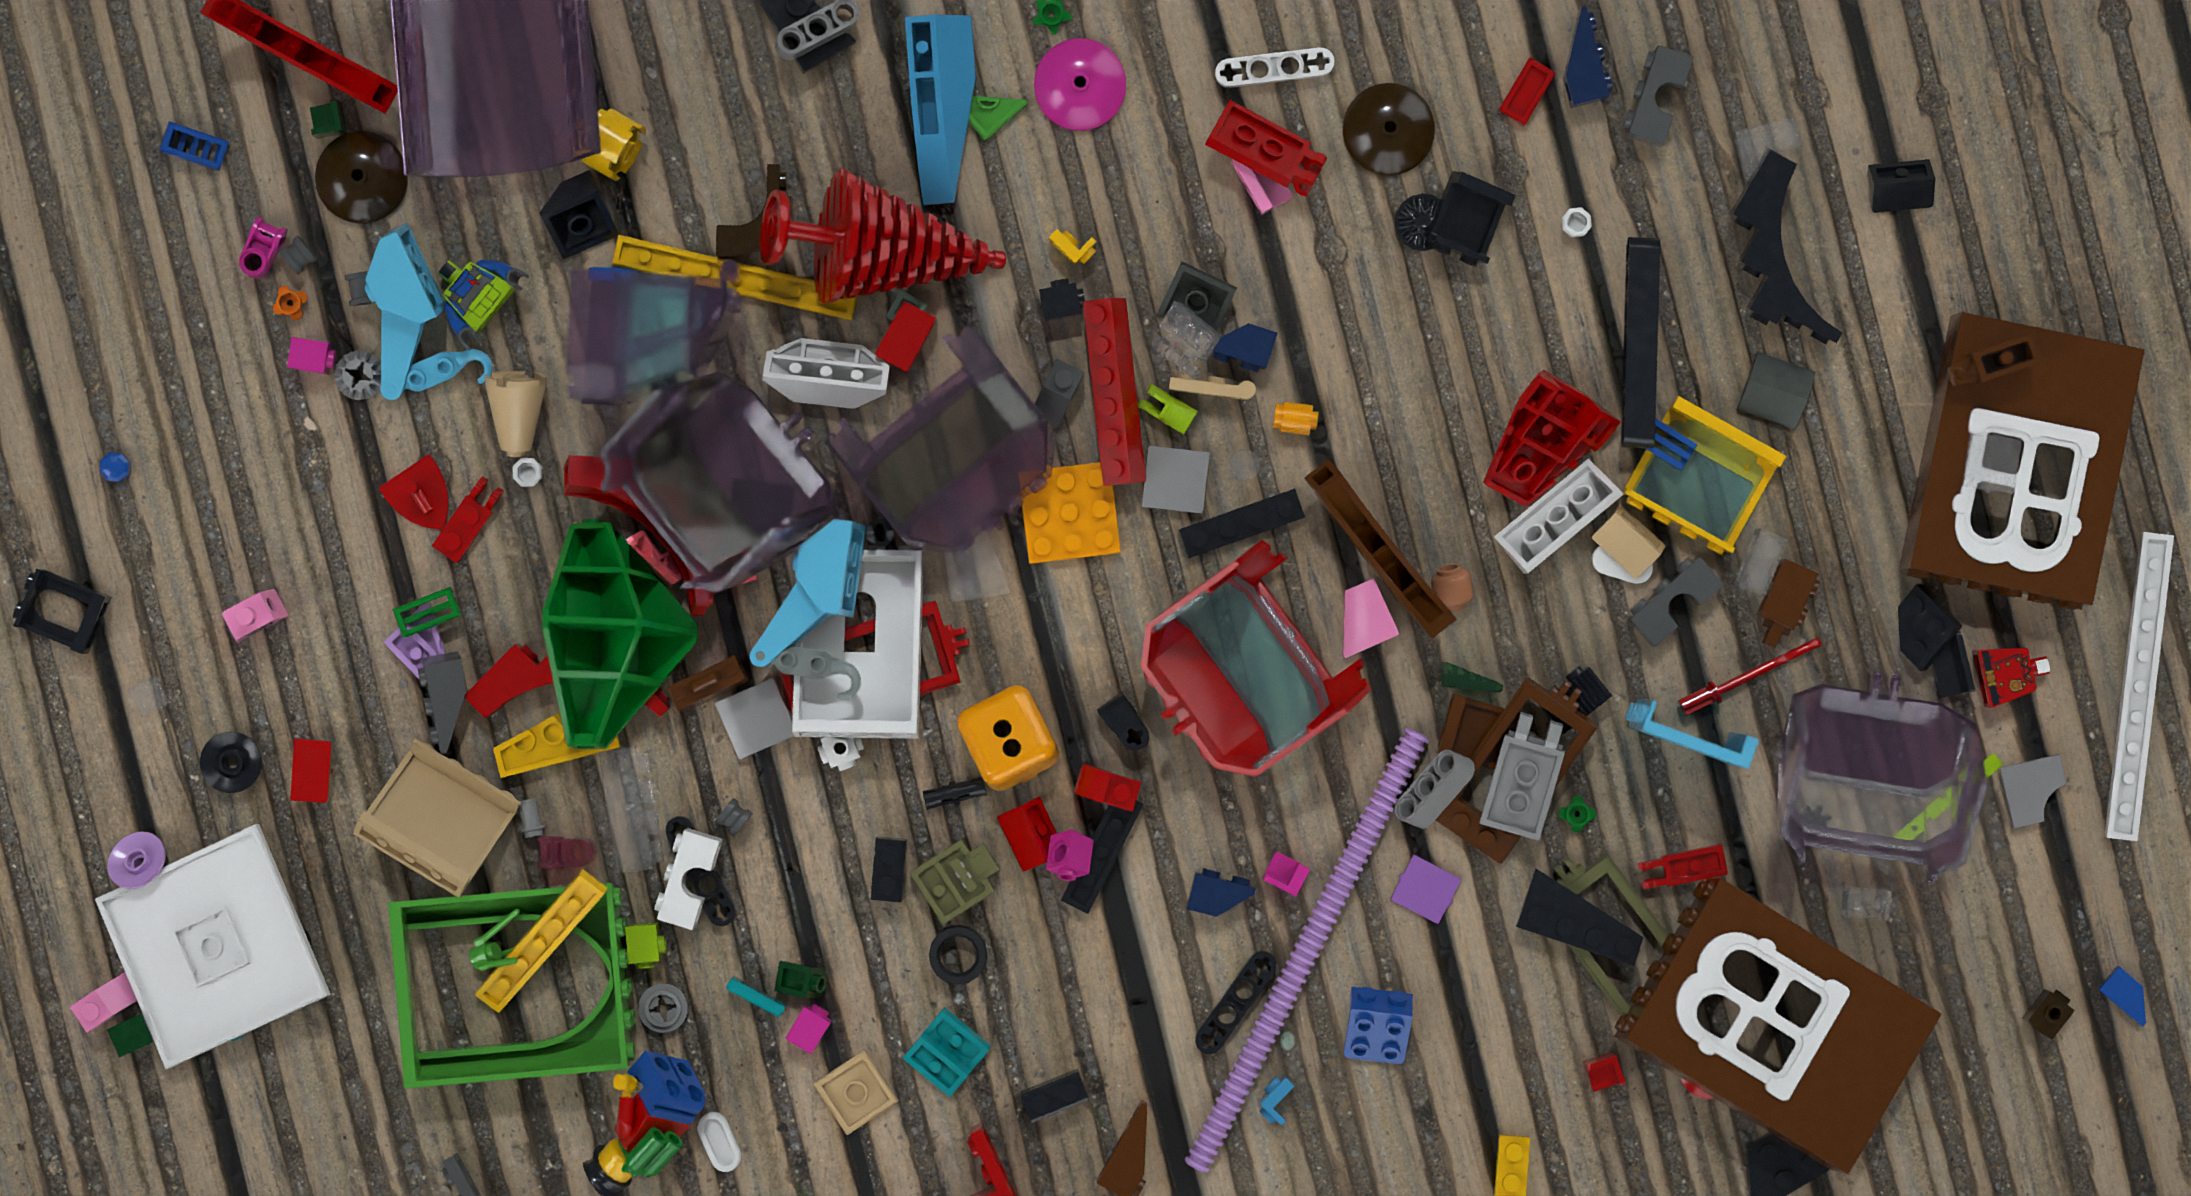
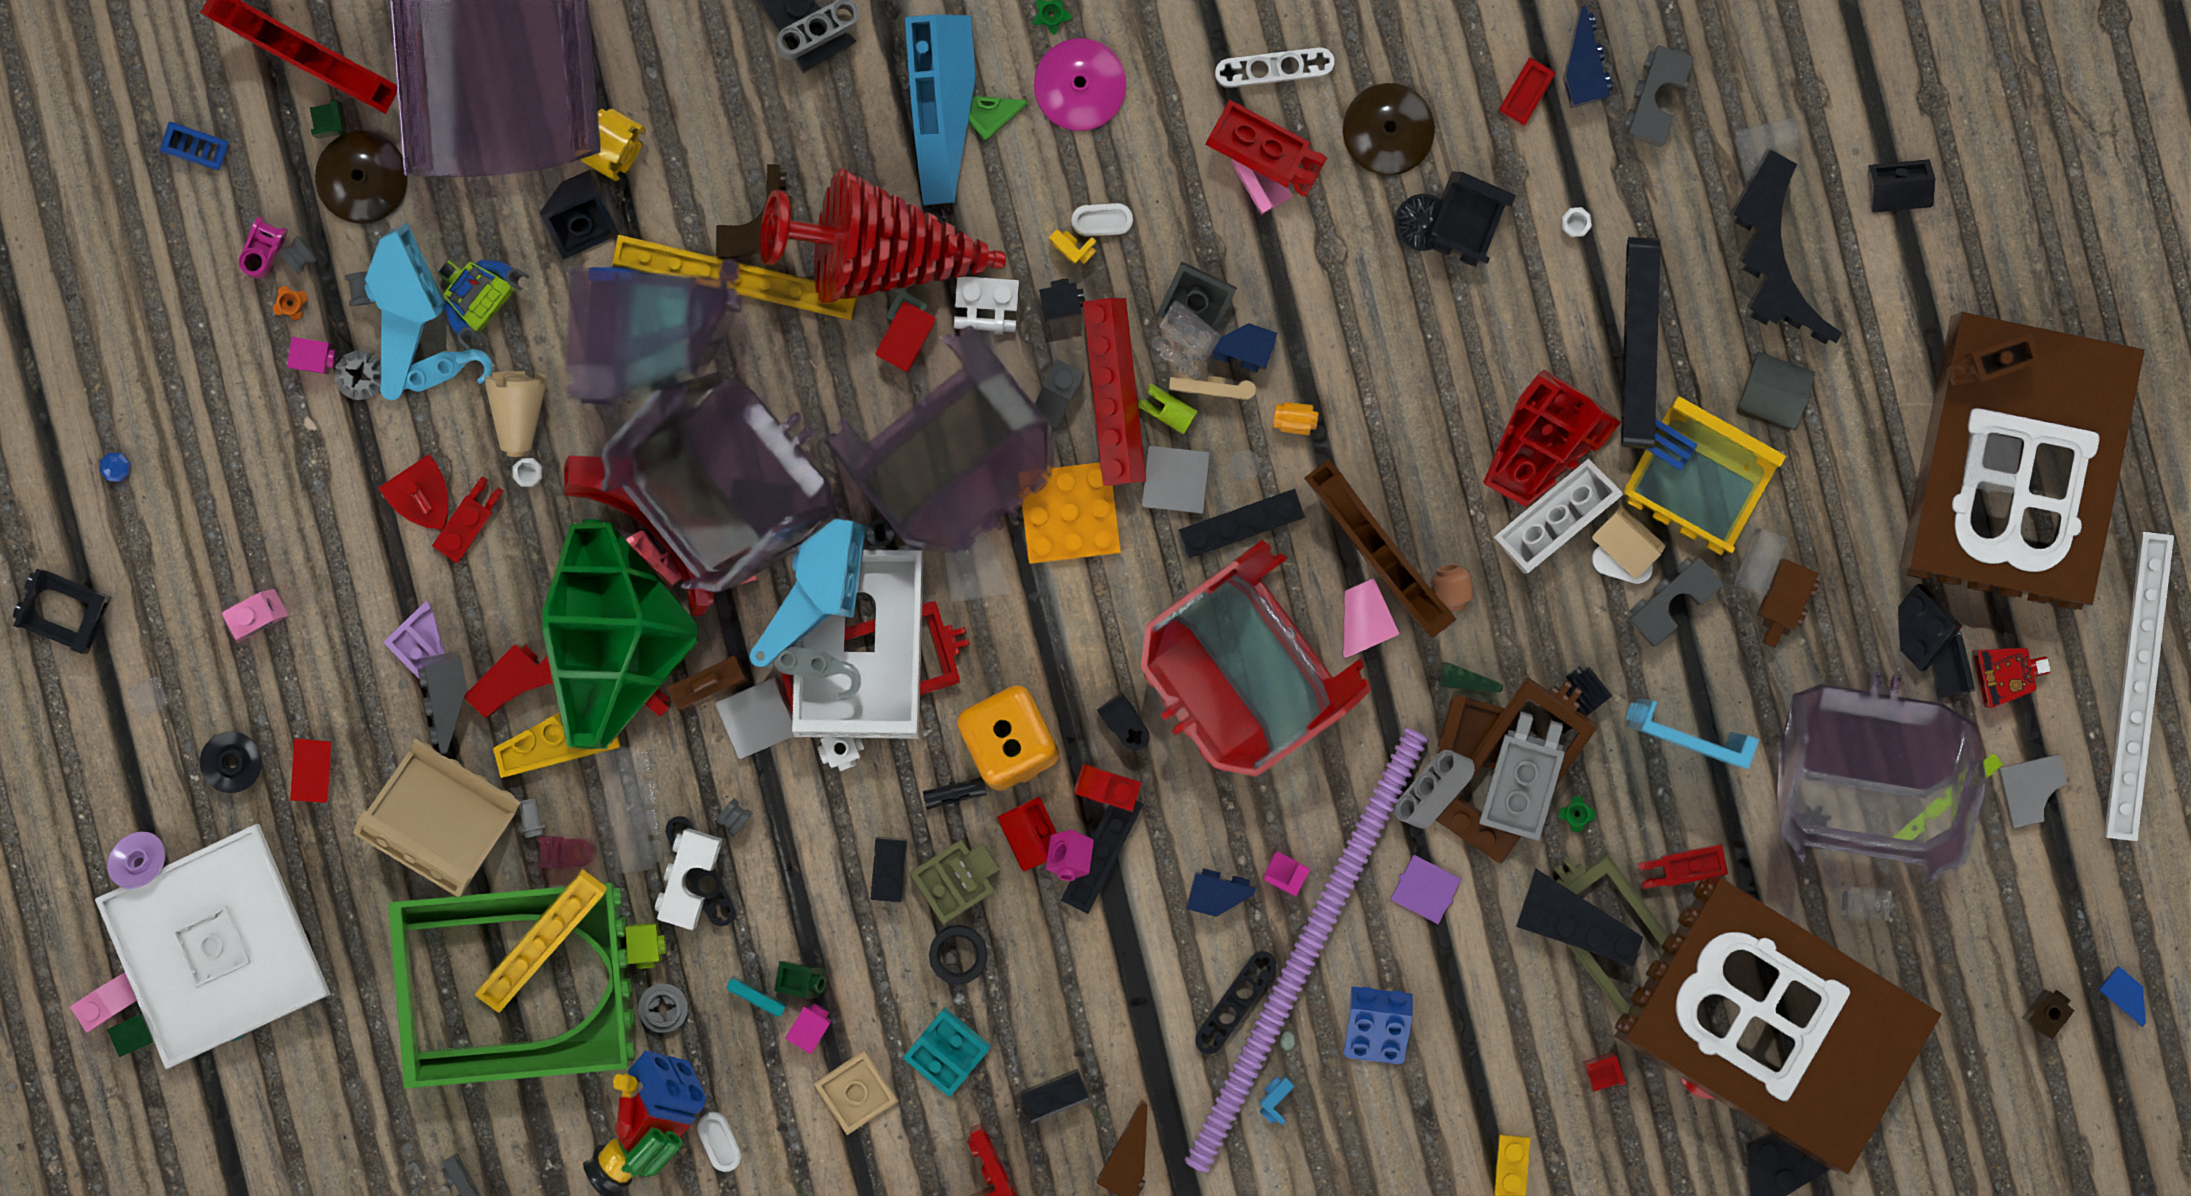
(452, 602): green tile -> none
(489, 954): bright green plant -> none
(826, 373): white wedge -> none
(987, 295): none -> white plate
(1102, 220): none -> white tile
(1712, 694): red piece -> none

